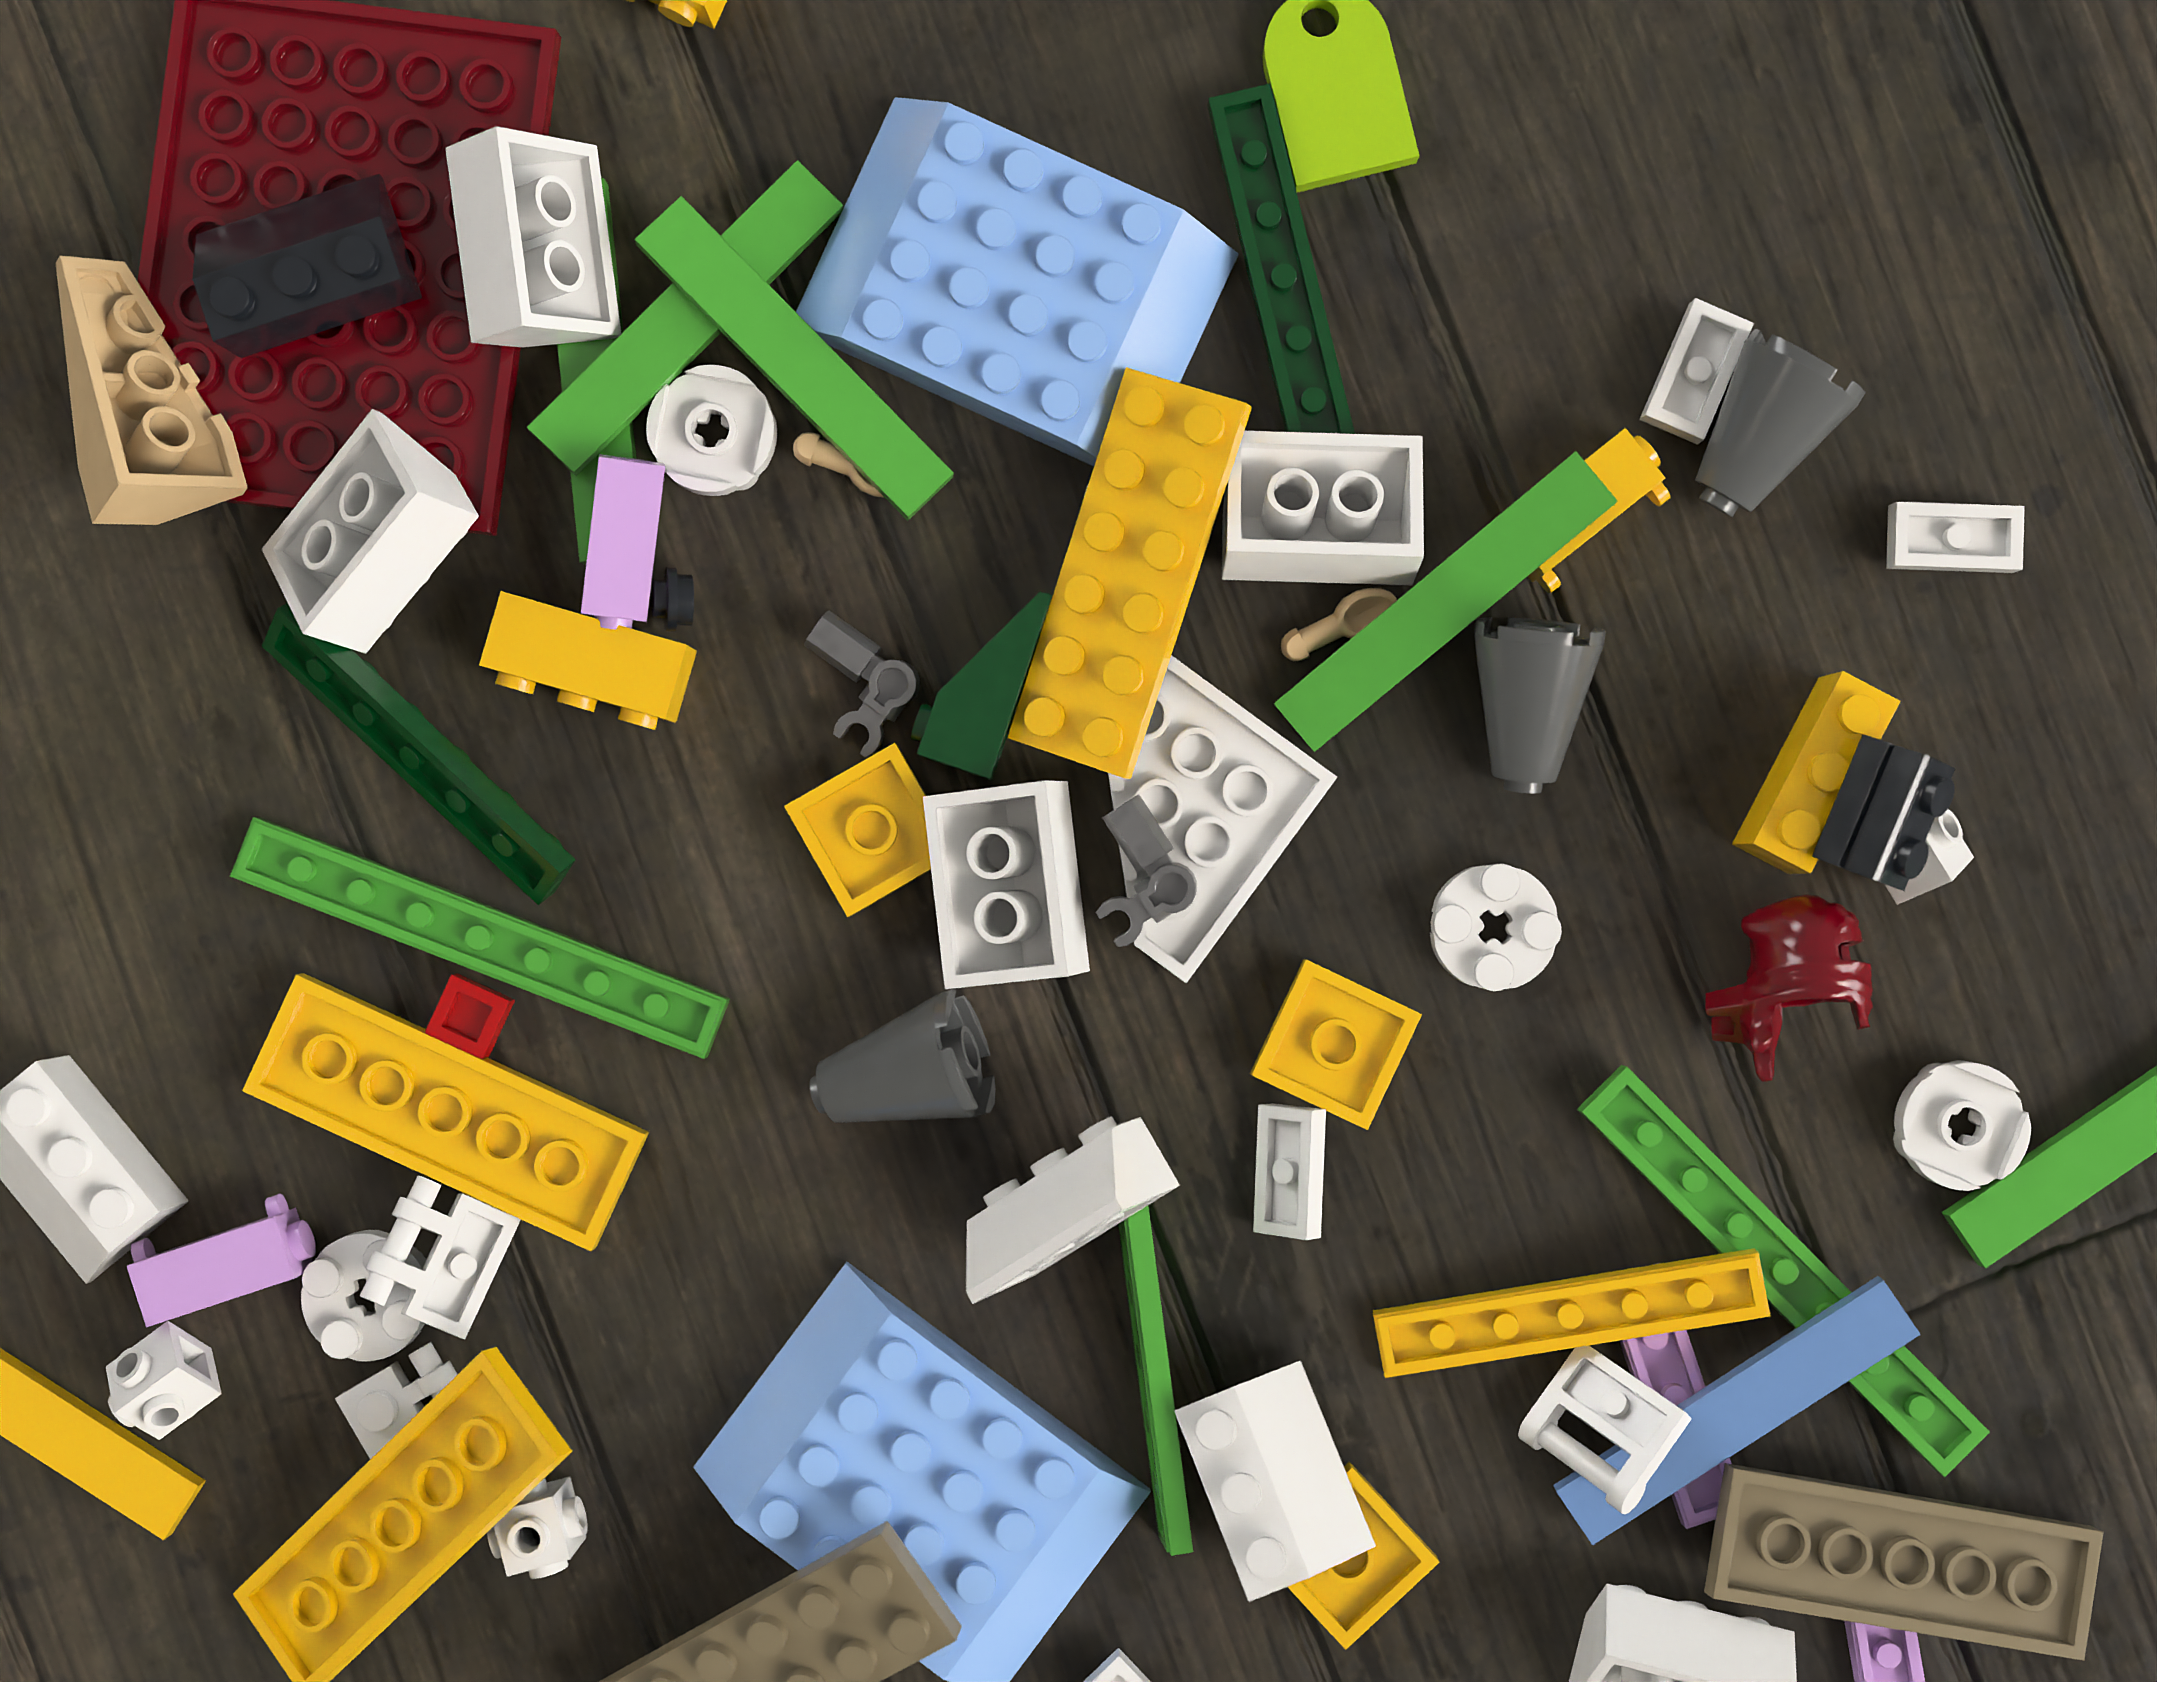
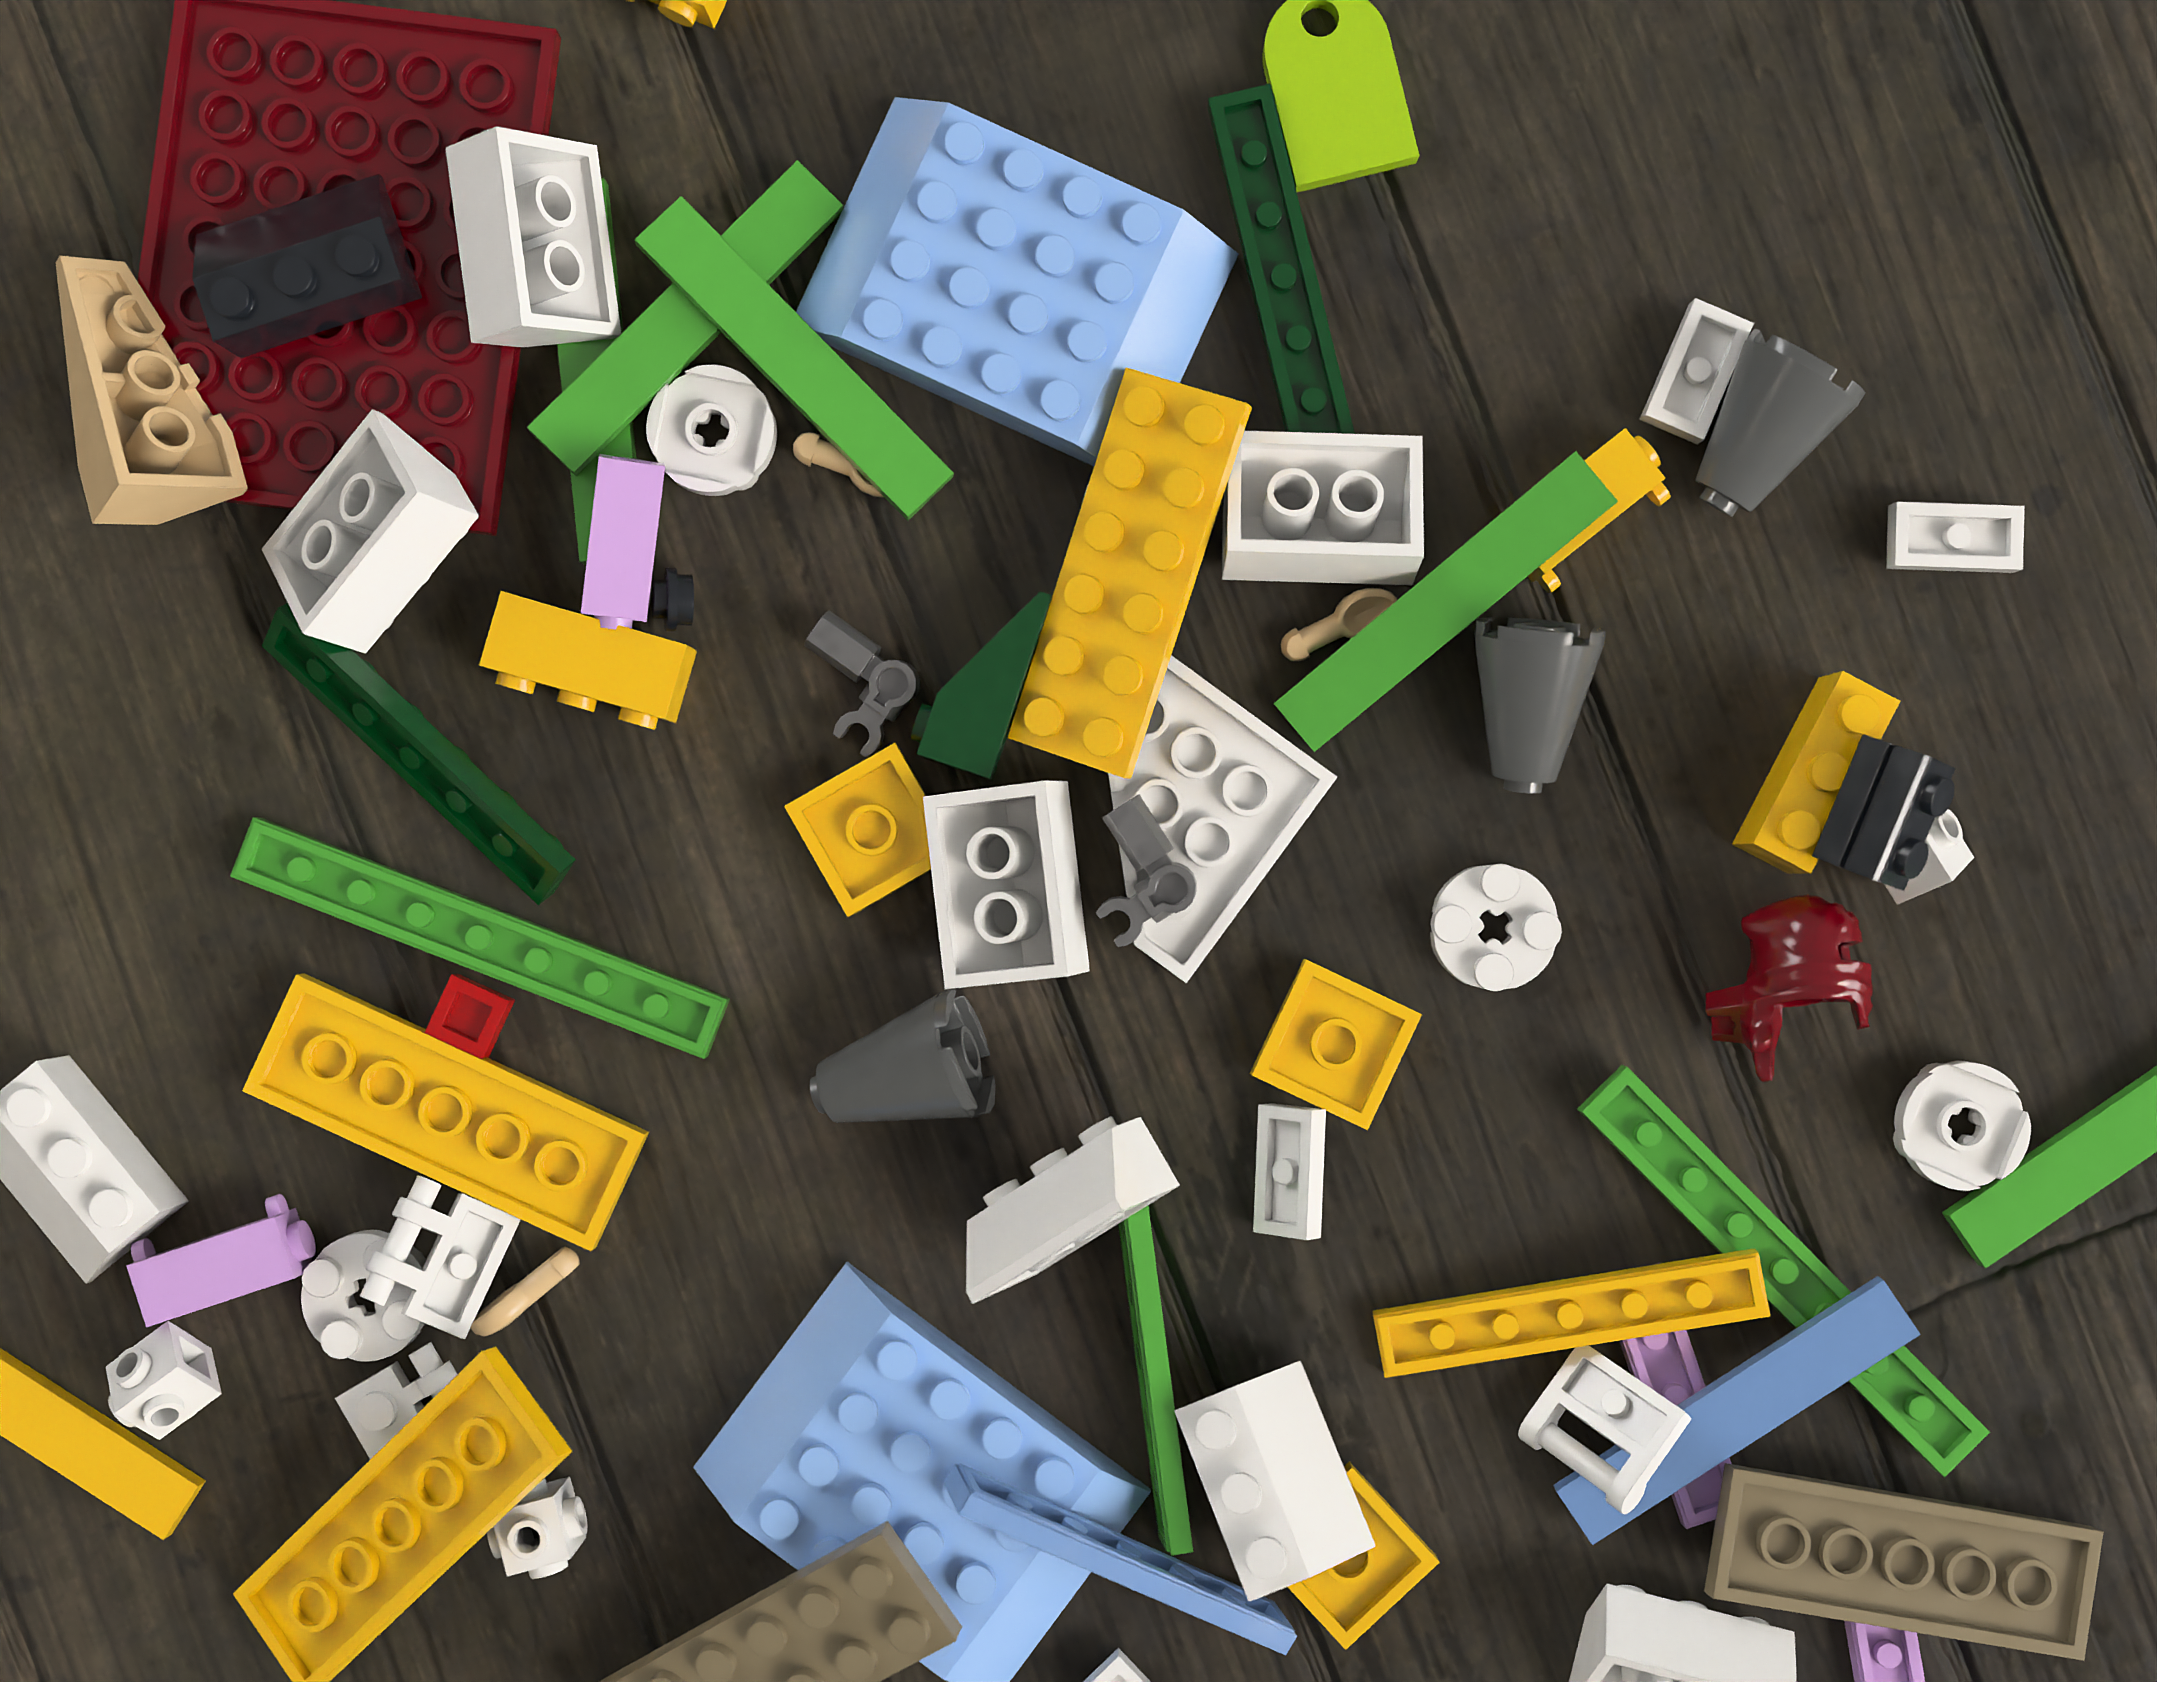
(523, 1294): none -> tan piece
(1117, 1558): none -> medium blue tile

